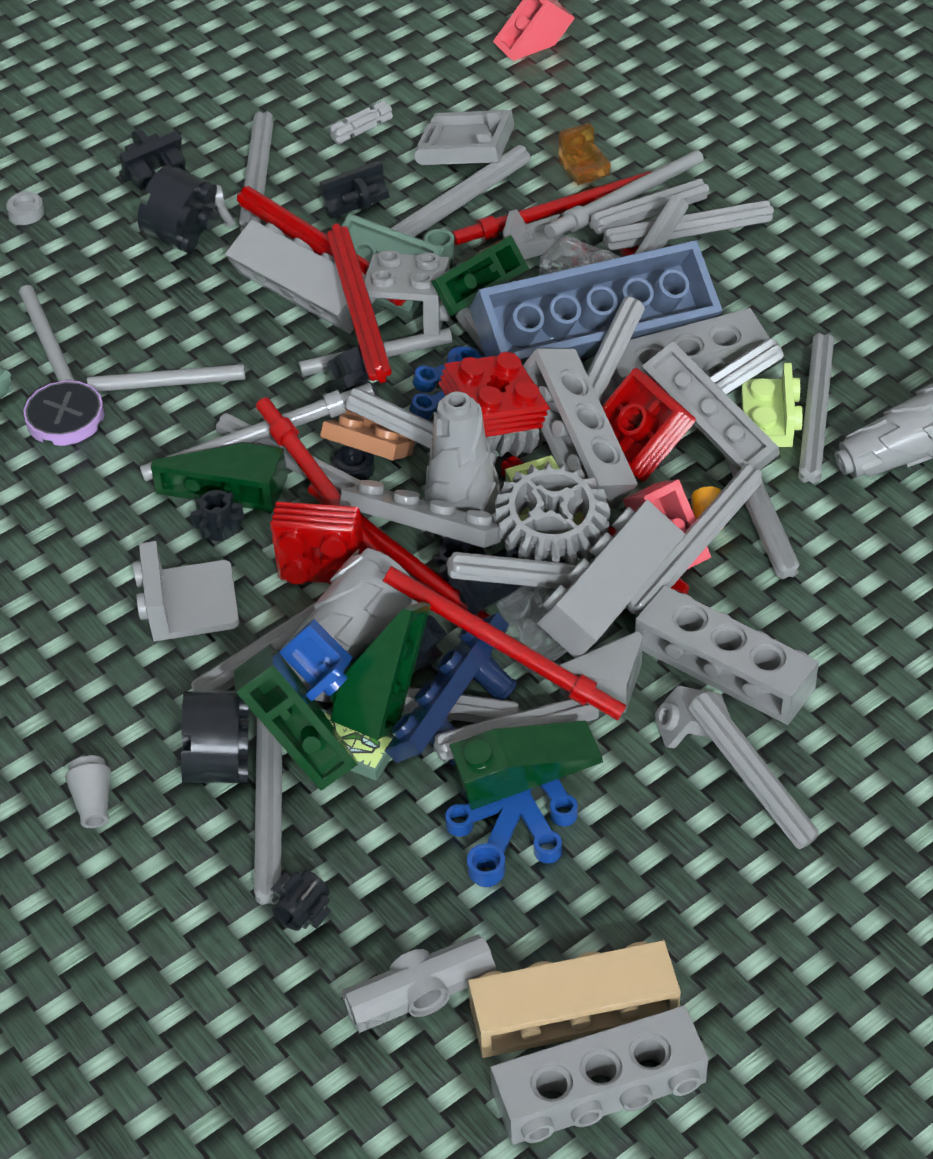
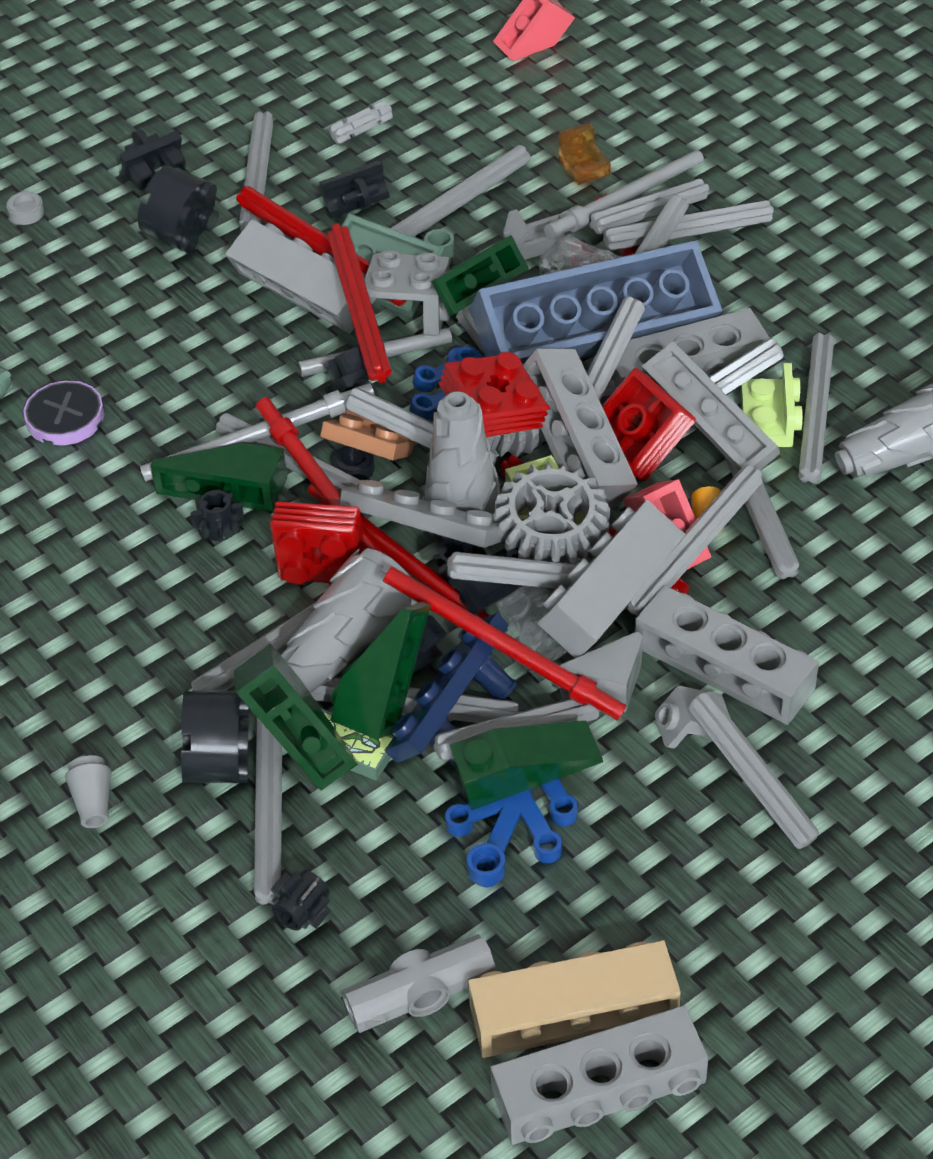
(45, 334): light grey bar -> none
(167, 378): light grey bar -> none
(184, 598): light grey bracket -> none
(221, 208): light grey hand -> none
(317, 659): blue bracket -> none
(465, 137): light grey container -> none
(489, 227): red bar -> none

